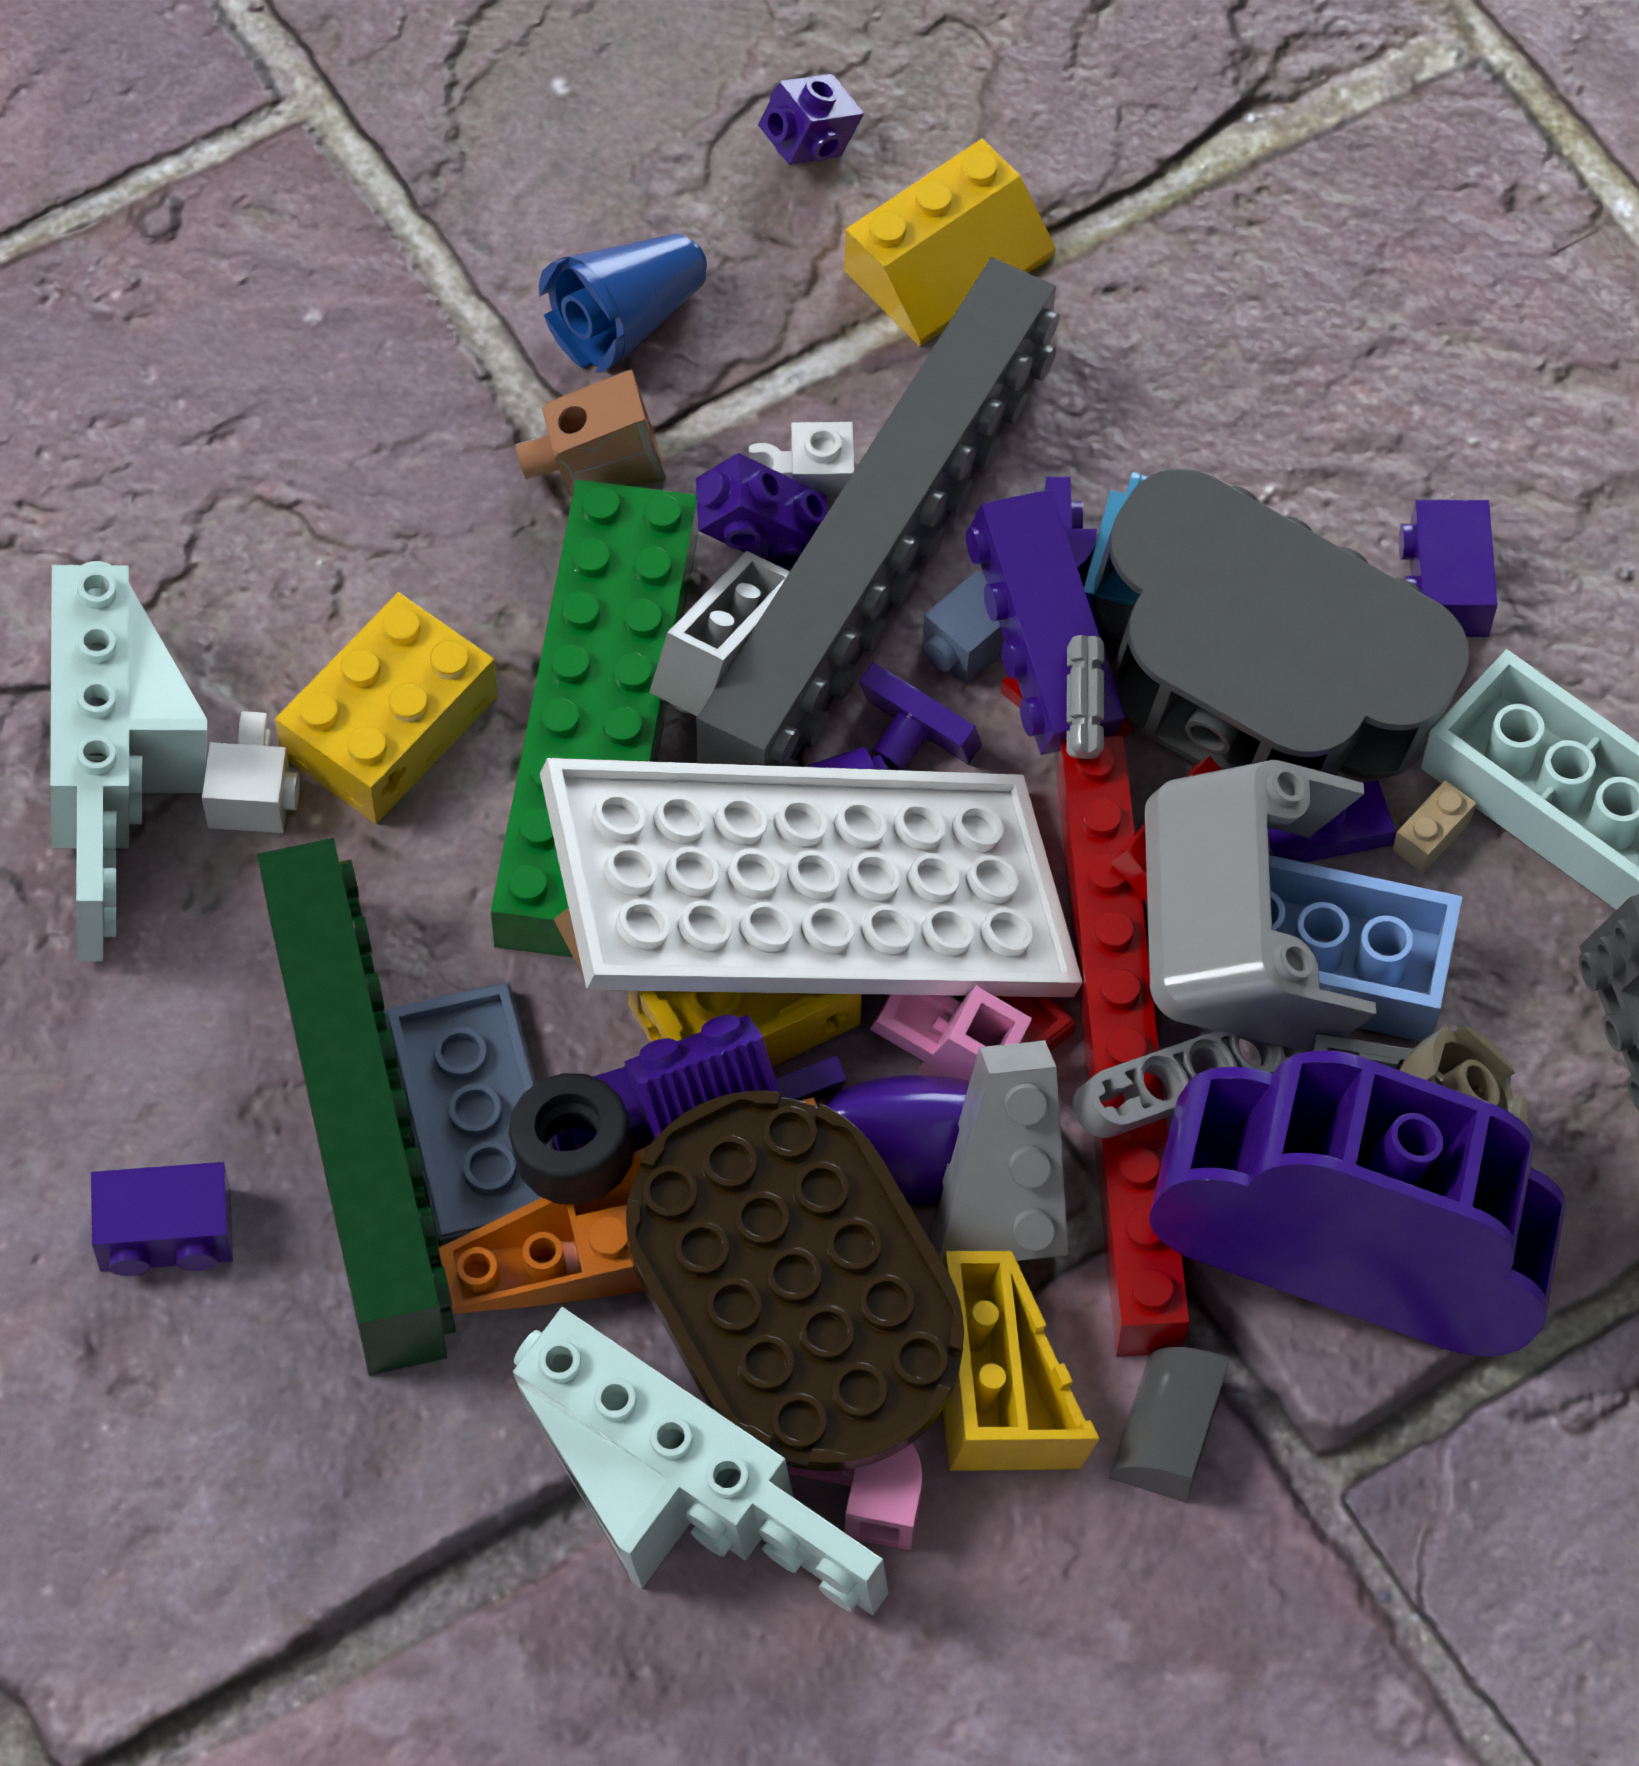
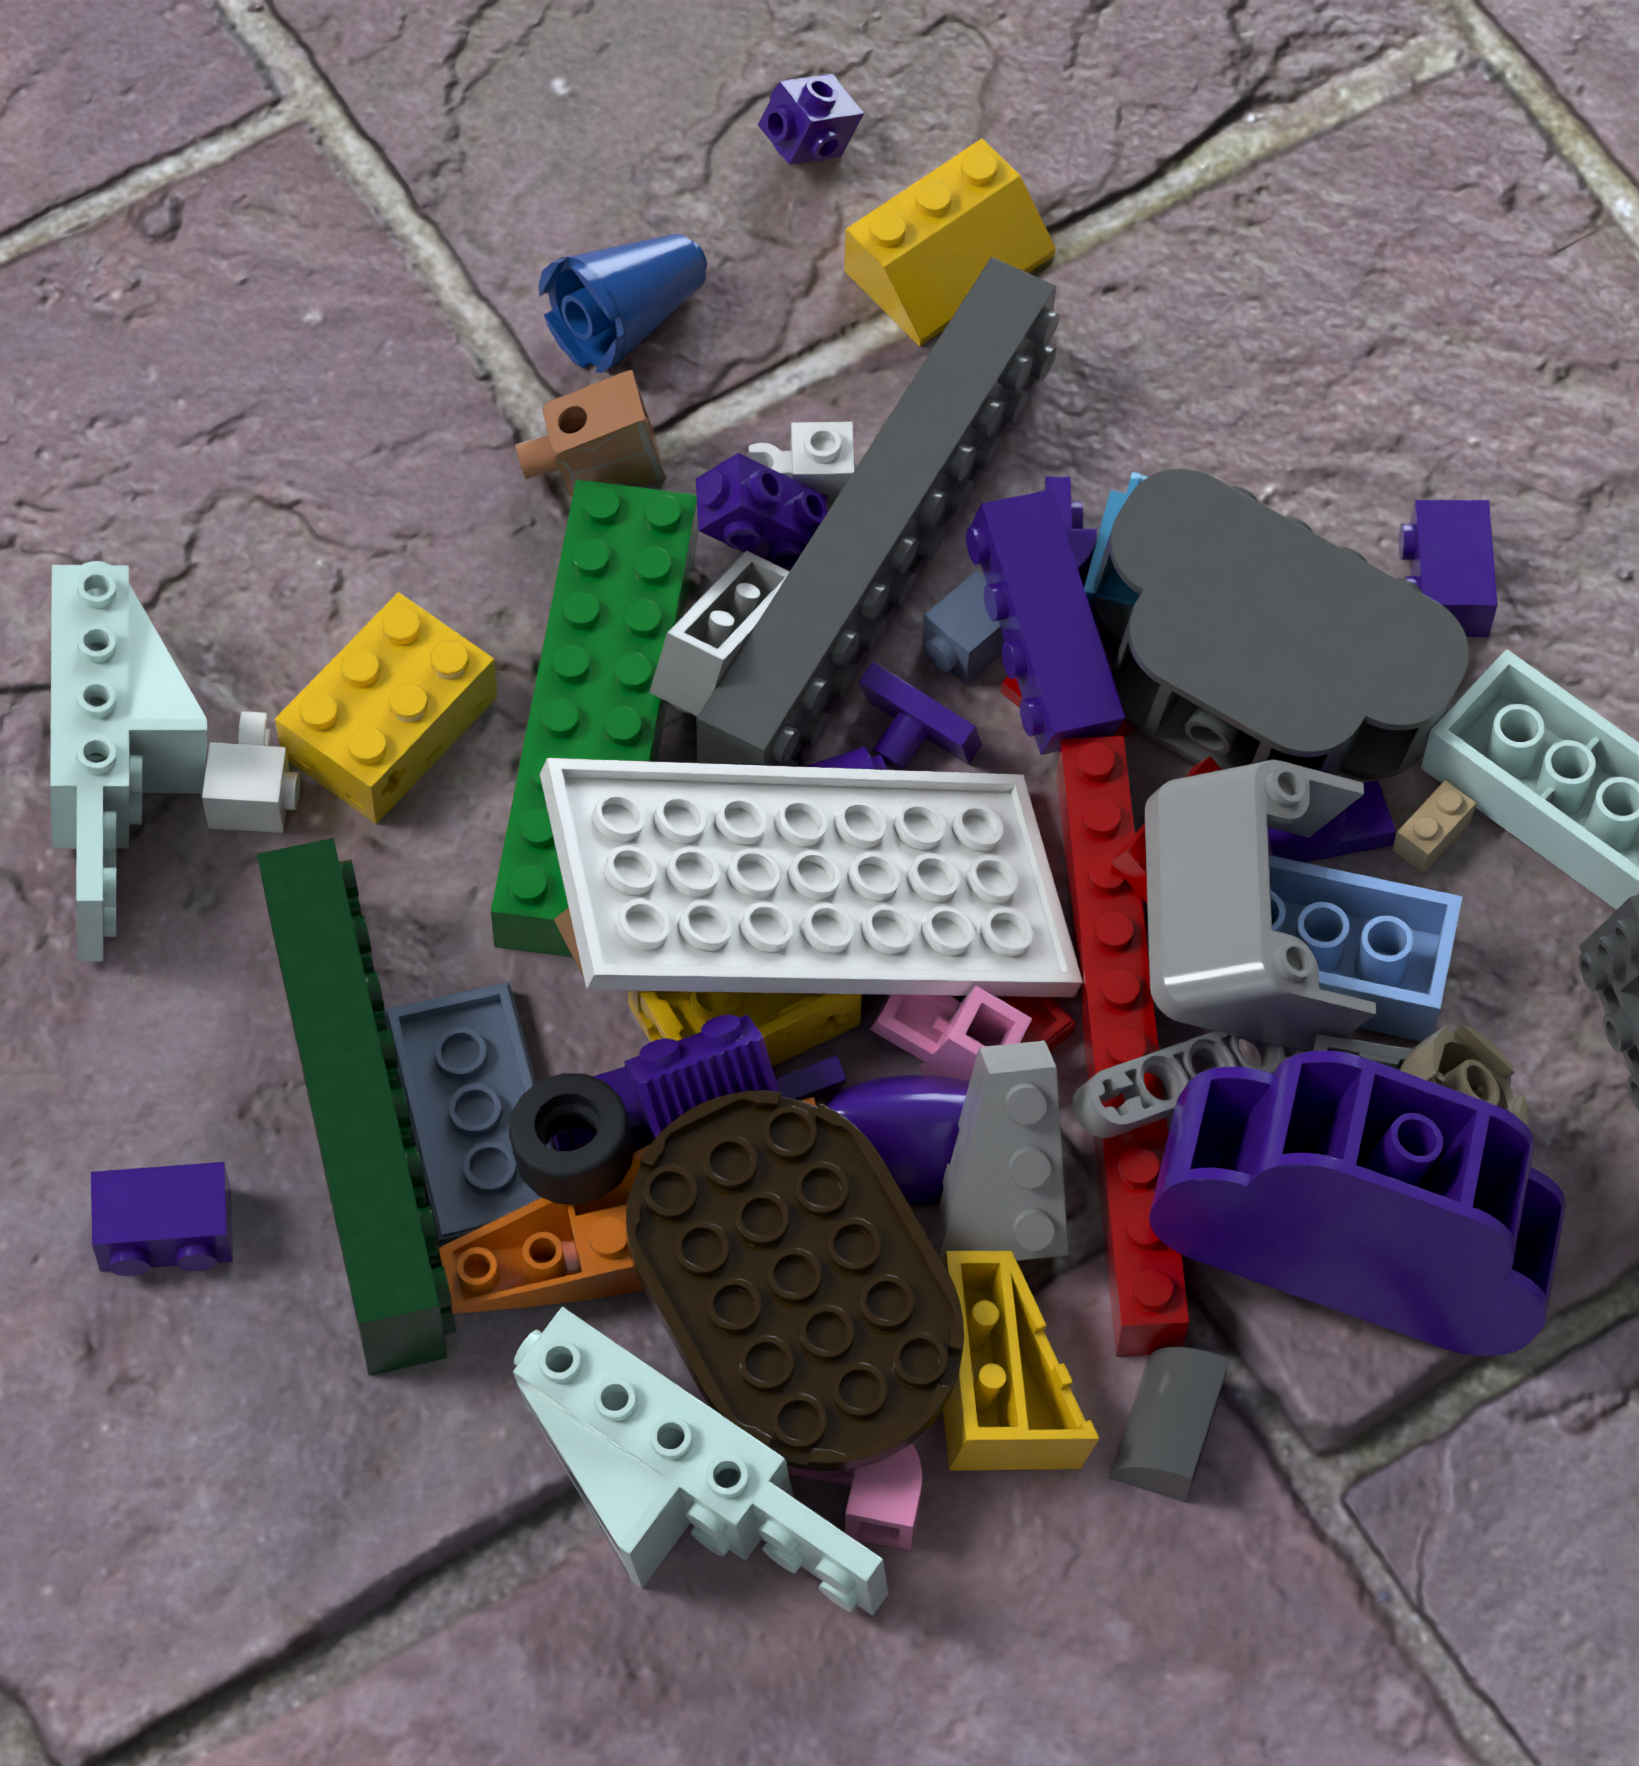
(1085, 697): light grey axle -> none

